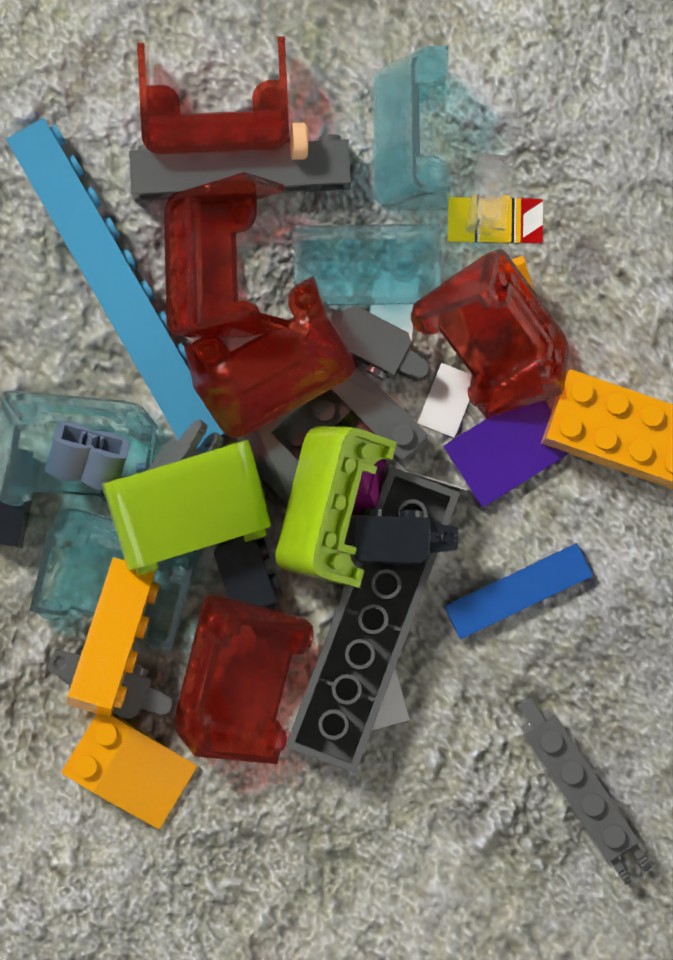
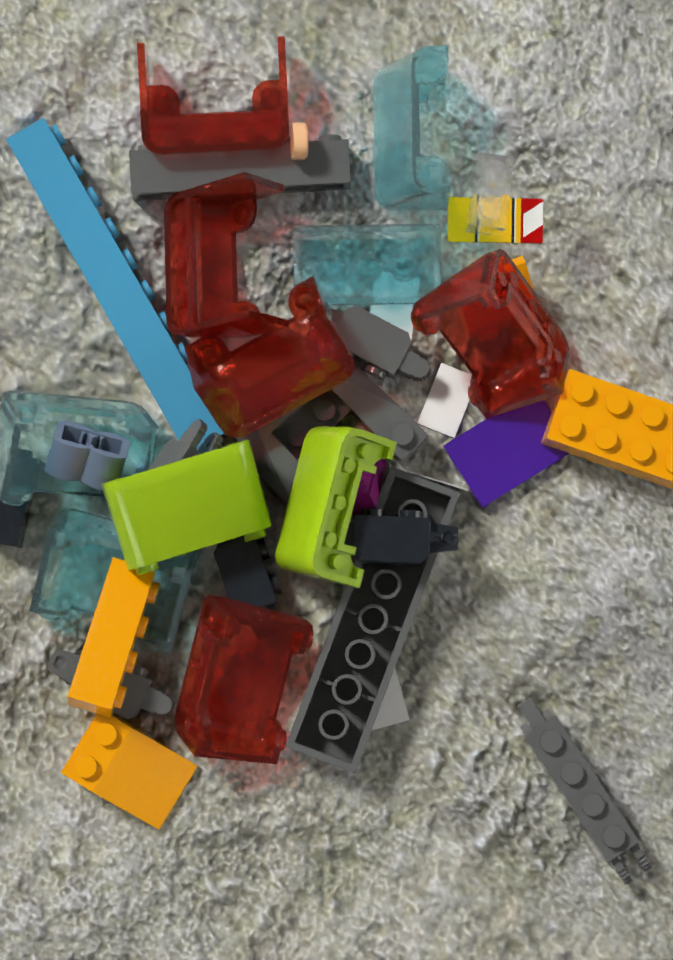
(518, 591): blue tile -> none

